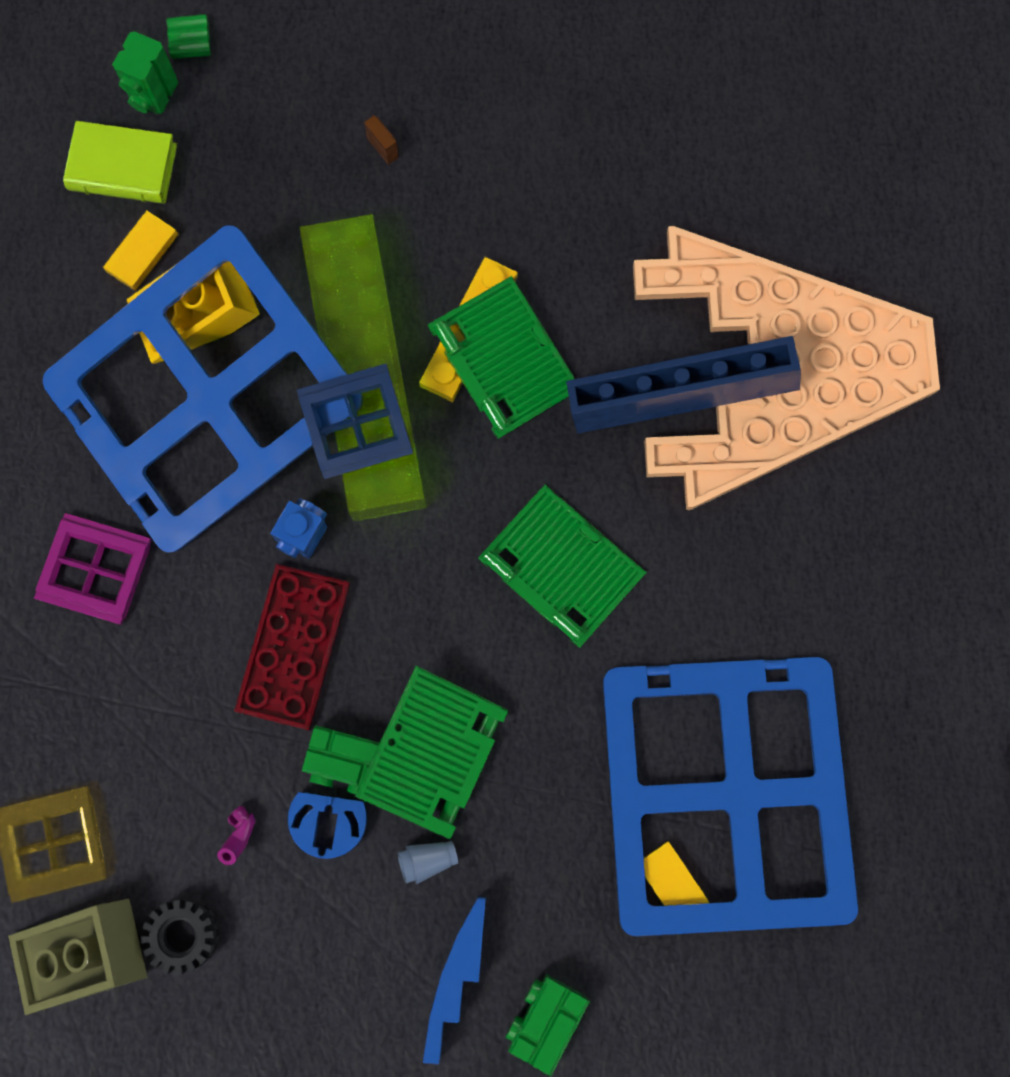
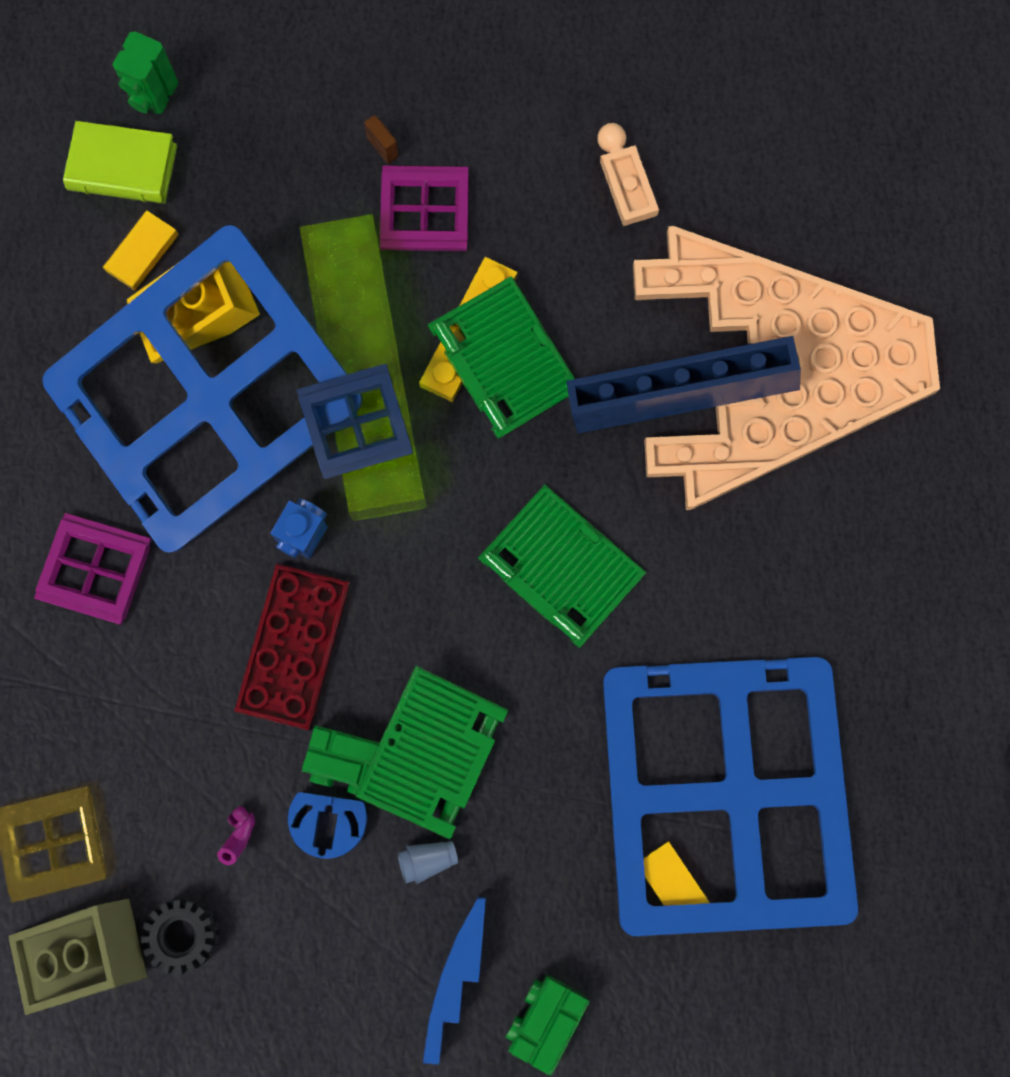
(188, 36): green piece -> none
(424, 239): none -> magenta piece
(626, 176): none -> light nougat plate

